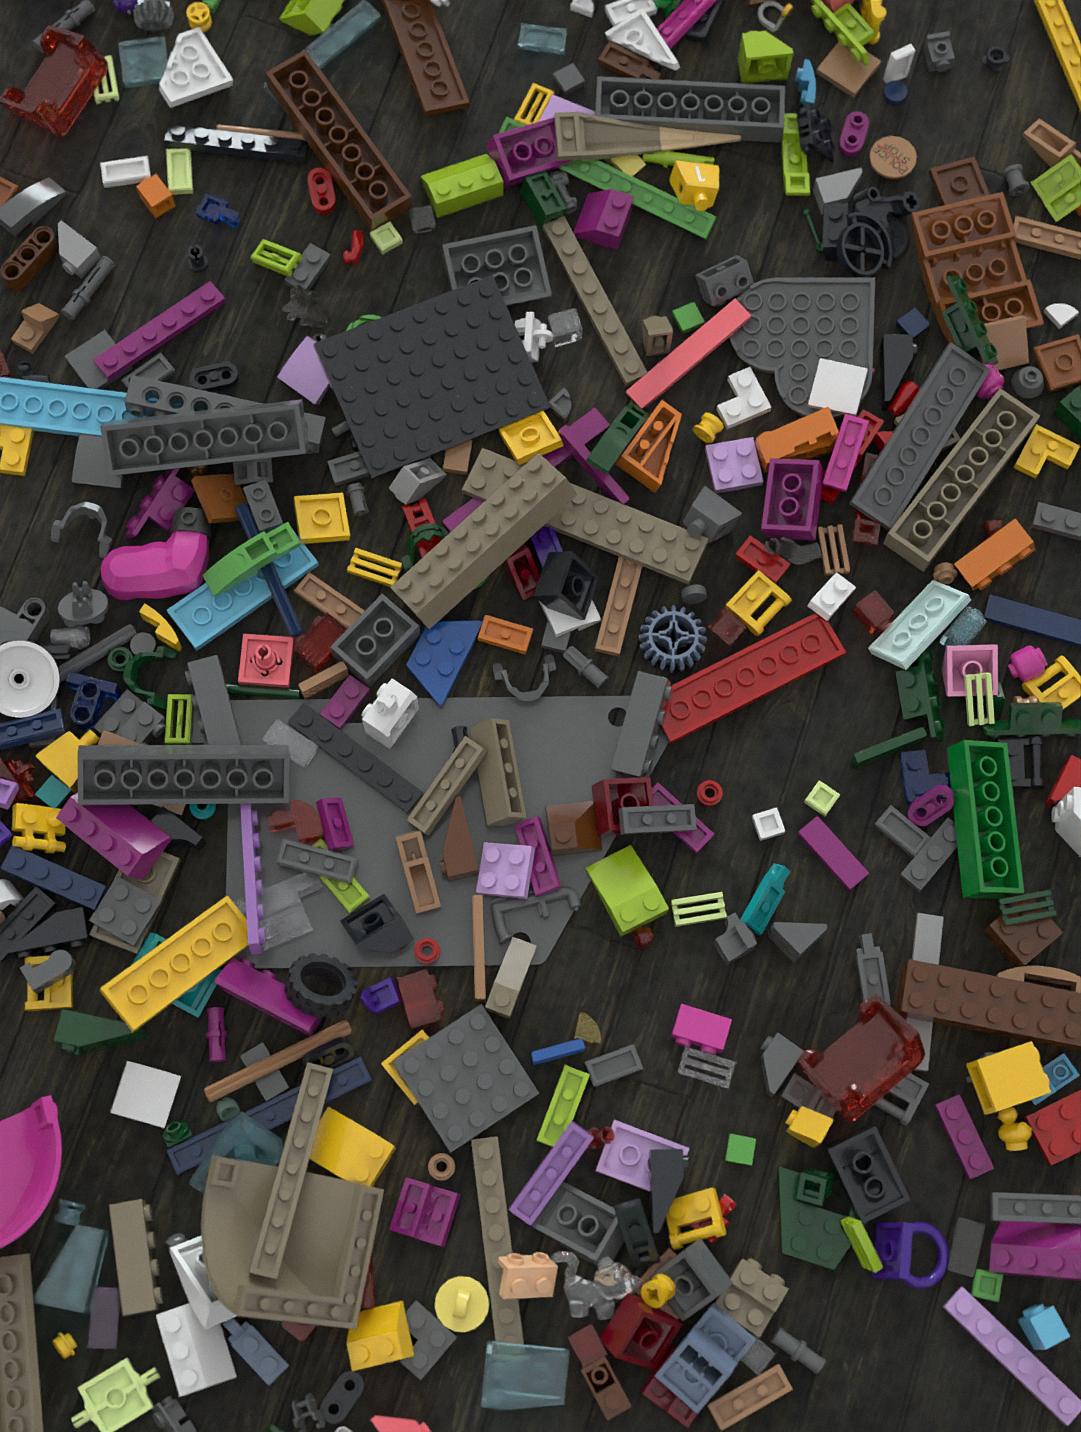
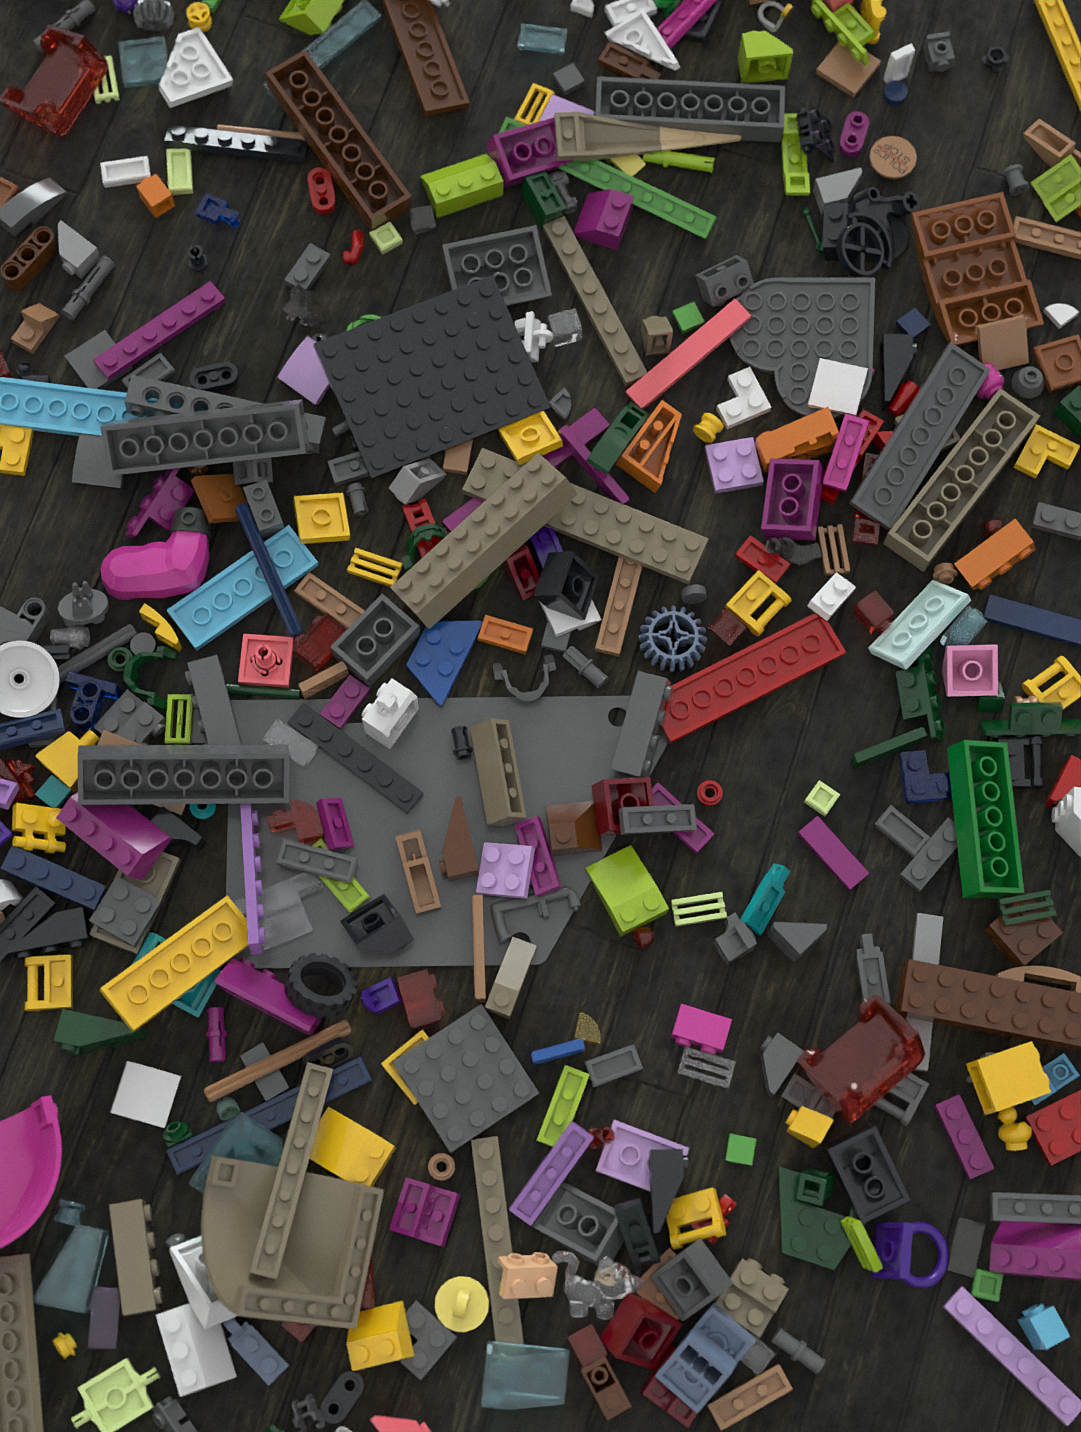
(49, 972): dark grey leg -> none
(92, 511): dark grey helmet -> none
(249, 557): bright green slope -> none
(289, 264): lime tile -> none
(427, 942): red plate -> none
(447, 785): dark tan plate -> none
(658, 1290): yellow wheel -> none
(695, 183): yellow torso -> none
(711, 516): dark grey torso -> none
(768, 824): white plate -> none
(807, 83): dark azure slope -> none
(932, 804): magenta plate -> none
(958, 181): reddish brown plate -> none
(965, 325): dark green bracket -> none
(969, 699): yellowish green tile -> none
(1027, 663): dark pink head -> none

